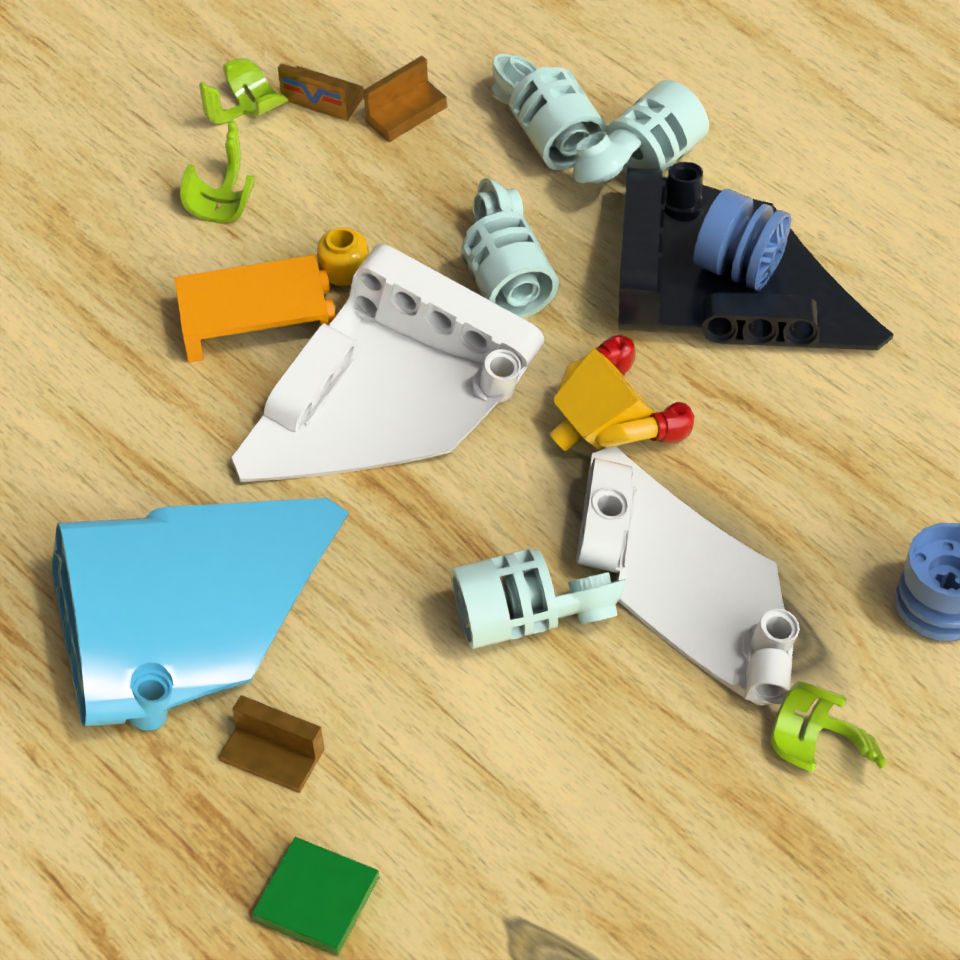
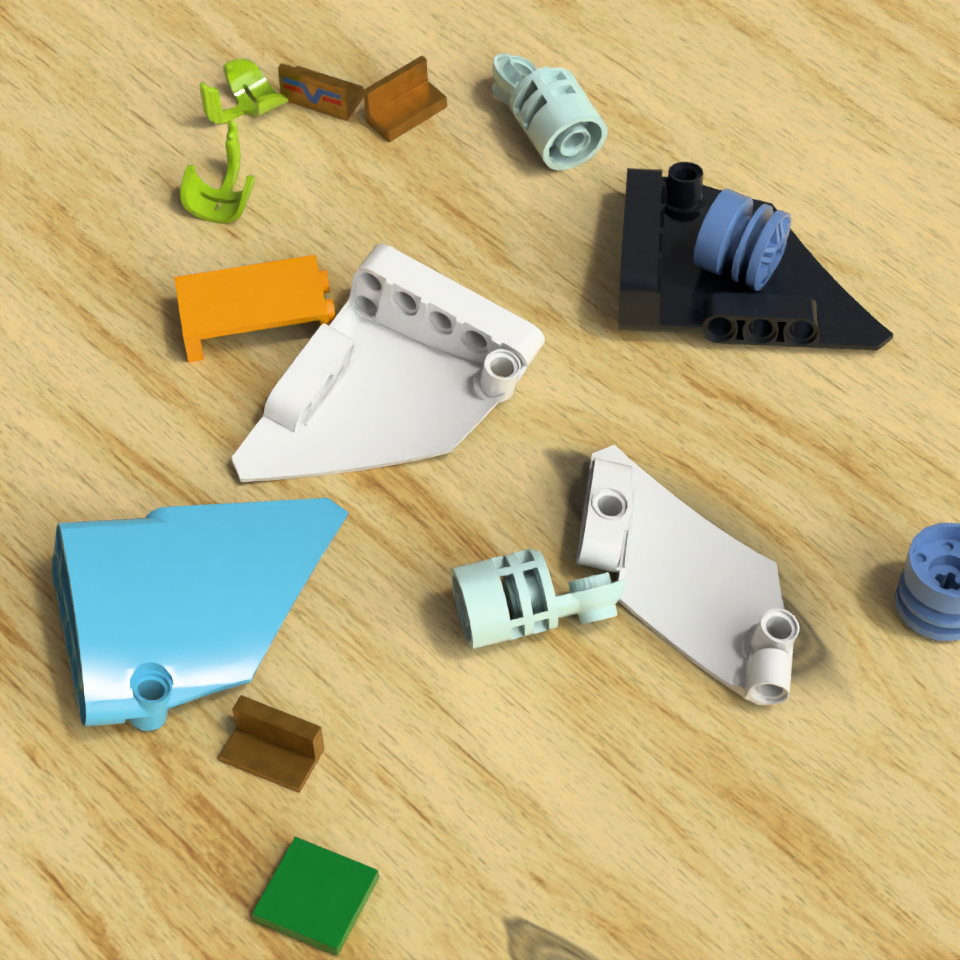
(341, 254): yellow head -> none
(506, 253): light aqua cylinder -> none
(607, 408): yellow torso -> none
(646, 135): light aqua cylinder -> none
(802, 750): lime helmet -> none

